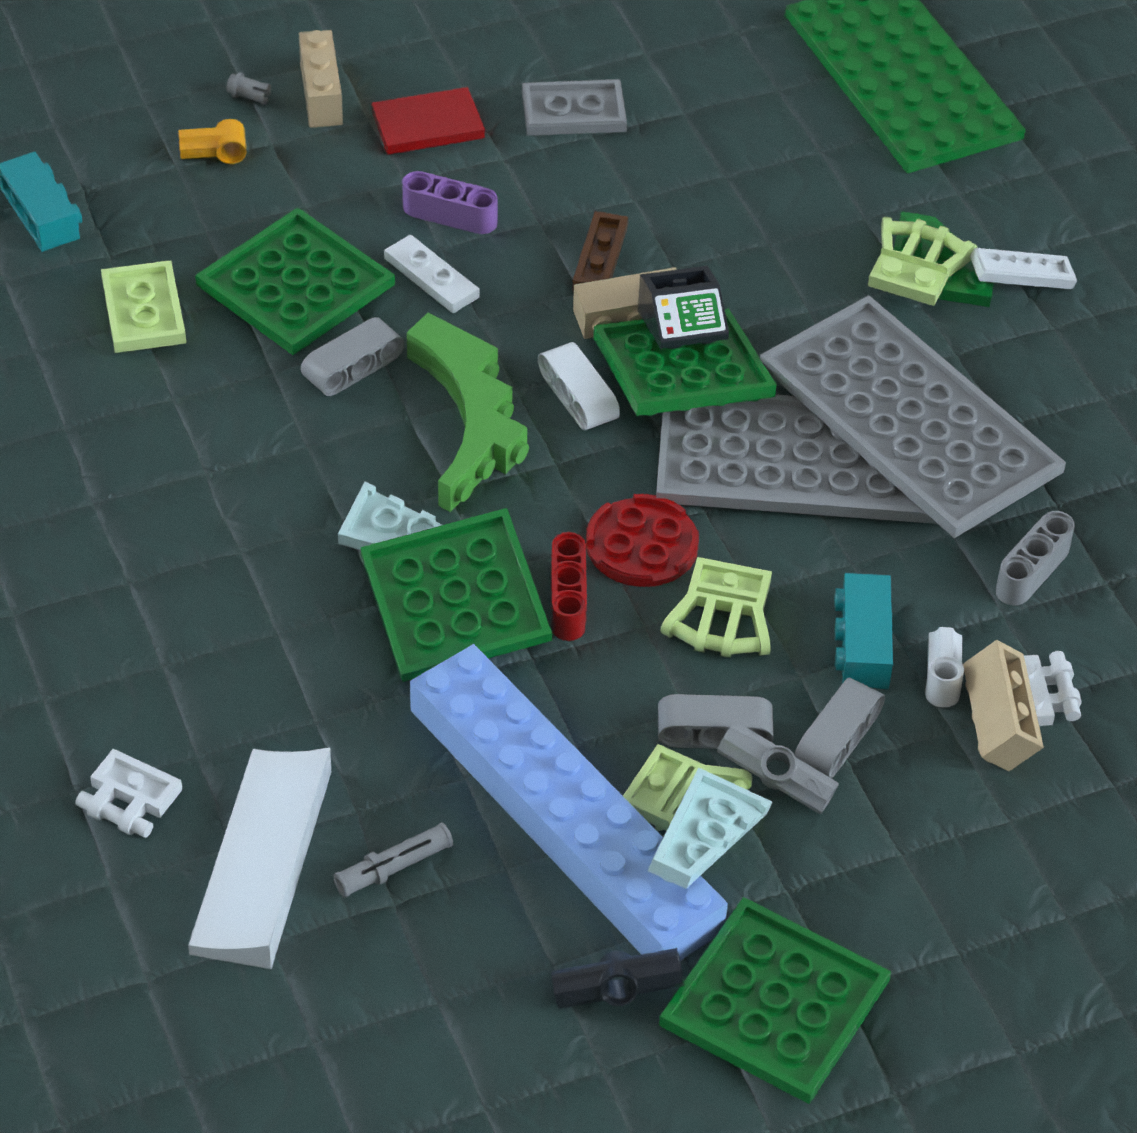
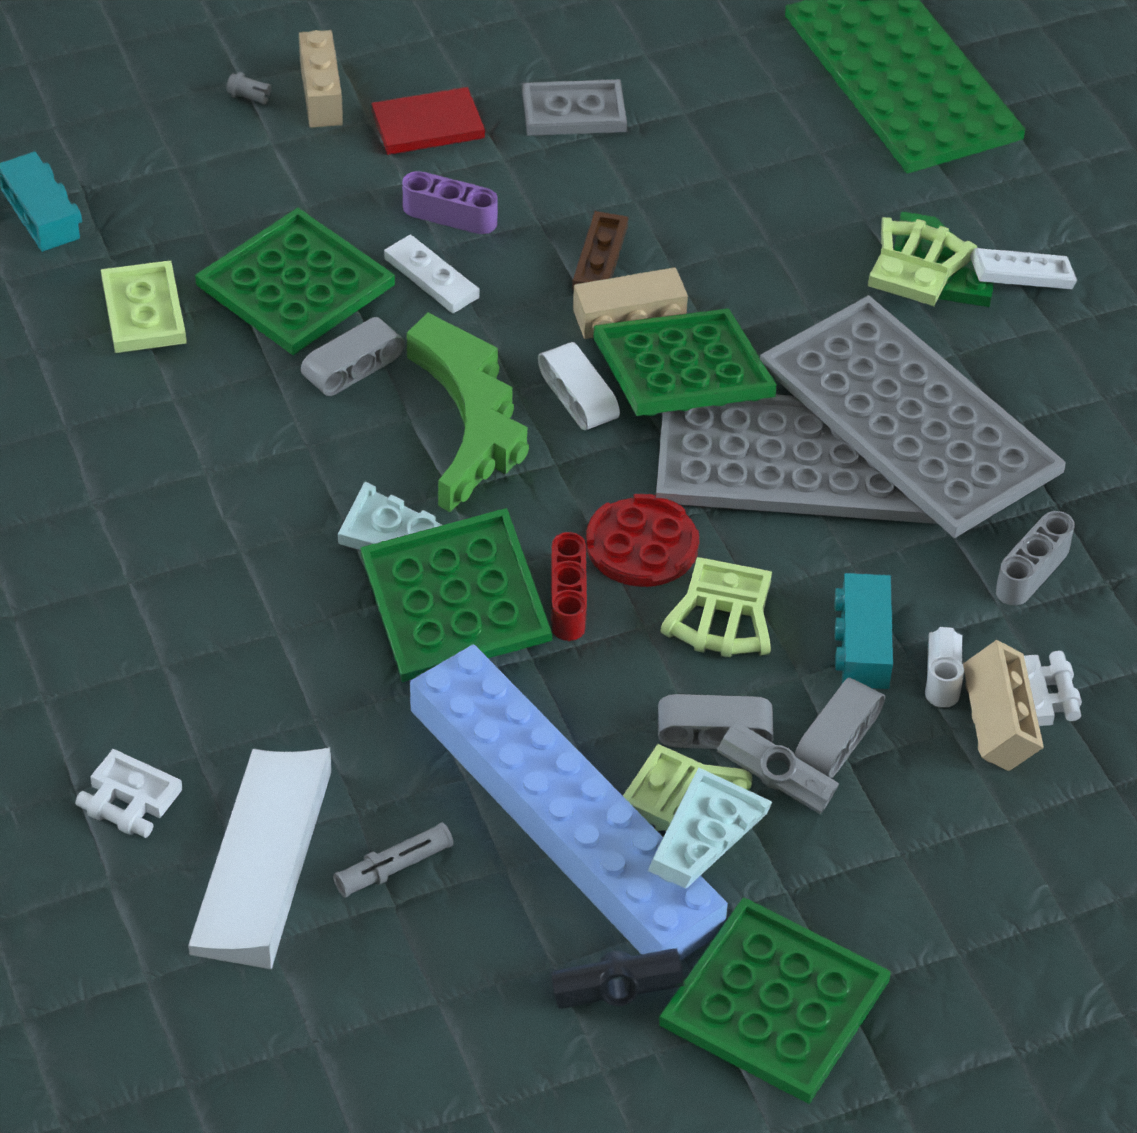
(224, 141): light orange piece -> none
(682, 307): slope -> none

